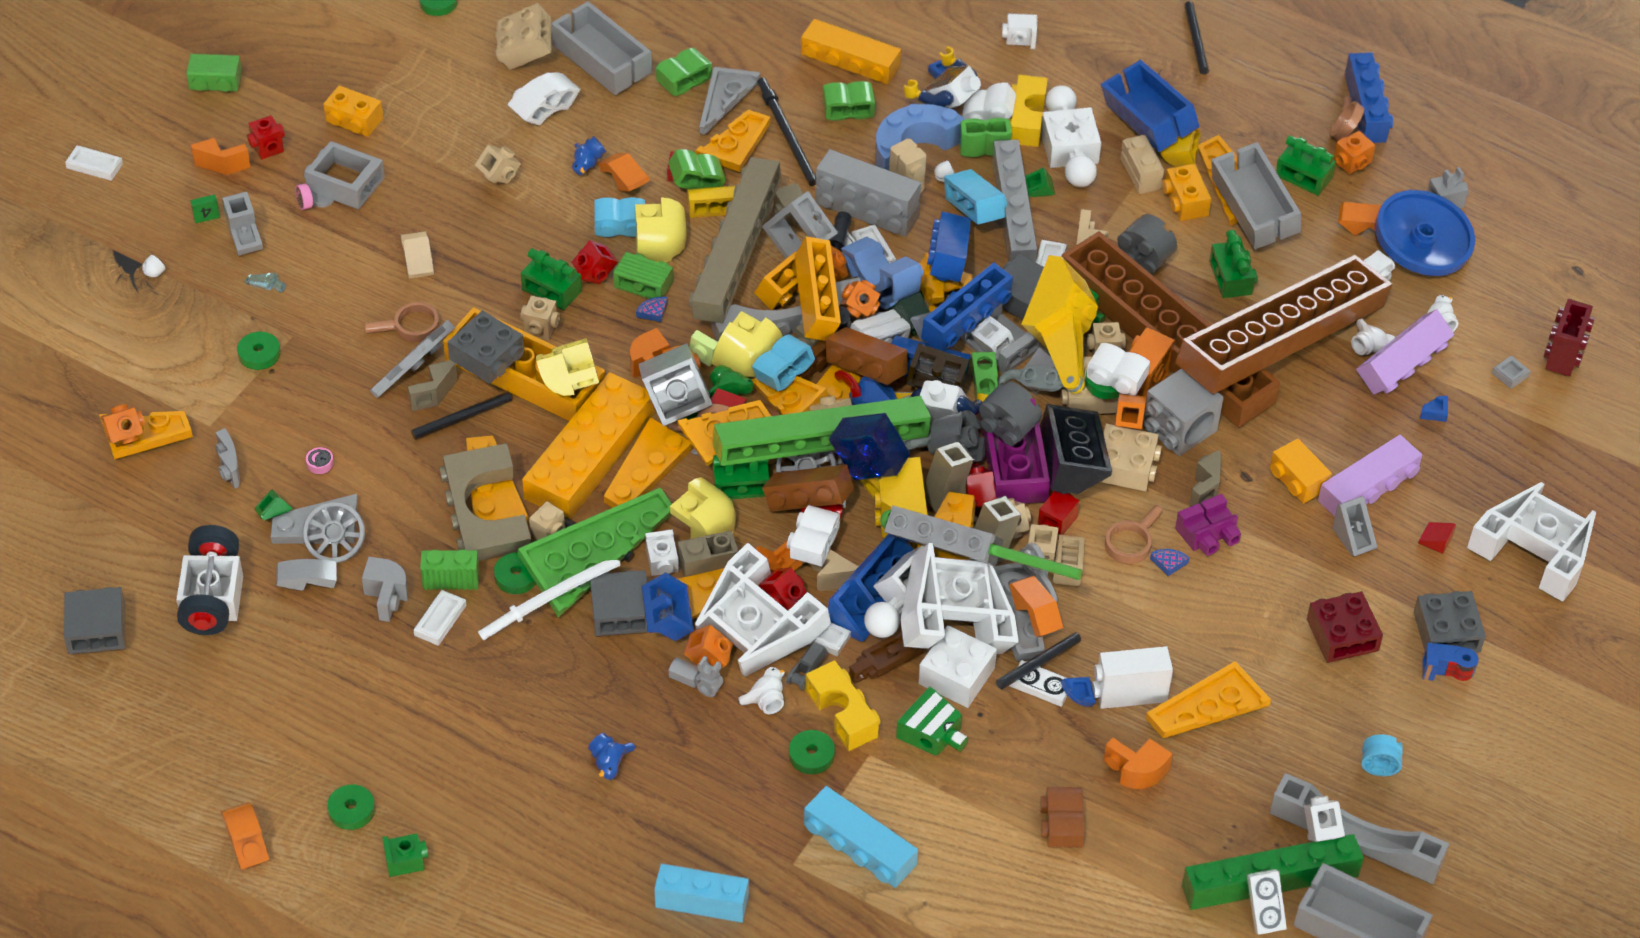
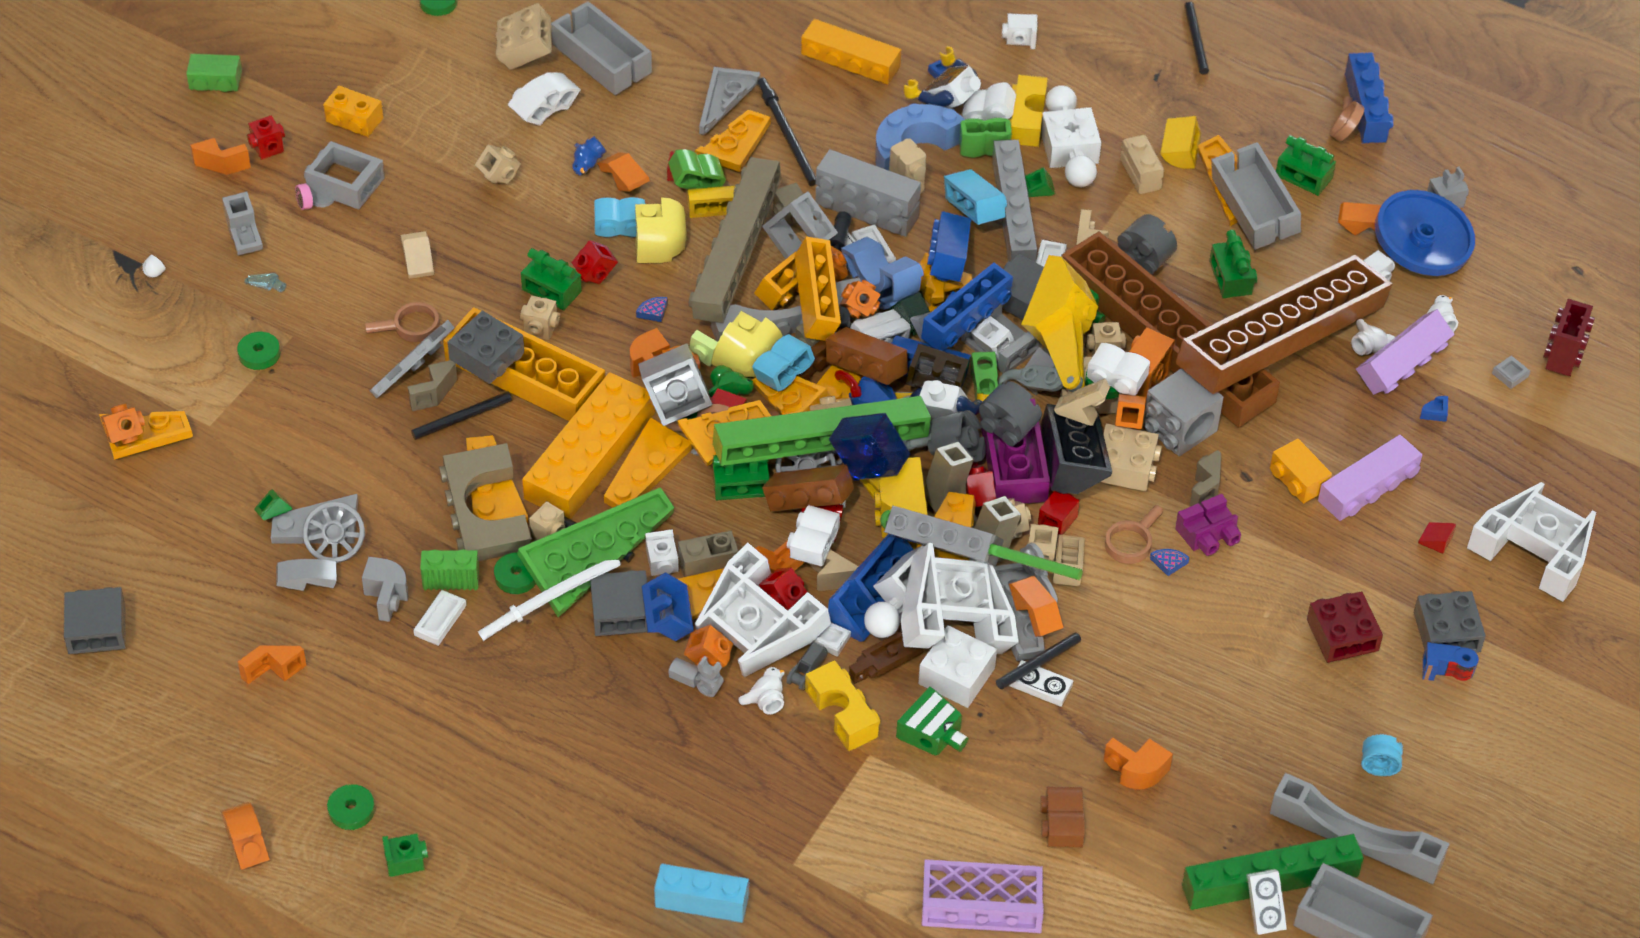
(94, 163): white tile -> none
(205, 208): green tile -> none
(210, 581): brick -> none
(228, 459): light grey slope -> none
(281, 659): none -> orange slope
(319, 460): tile -> none
(568, 367): light yellow brick -> none
(608, 754): blue animal -> none
(643, 276): bright green brick -> none
(683, 71): bright green brick -> none
(705, 509): light yellow brick -> none
(814, 741): green piece -> none
(848, 100): bright green brick -> none
(860, 837): medium azure brick -> none
(942, 170): white hinge -> none
(982, 912): none -> lavender fence
(1079, 690): blue tile -> none
(1081, 403): none -> tan slope
(1132, 677): white brick -> none
(1150, 105): blue piece -> none
(1187, 192): light orange brick -> none
(1213, 699): light orange wing -> none
(1332, 824): white brick -> none
(1354, 152): orange brick -> none
(1354, 526): light grey slope -> none

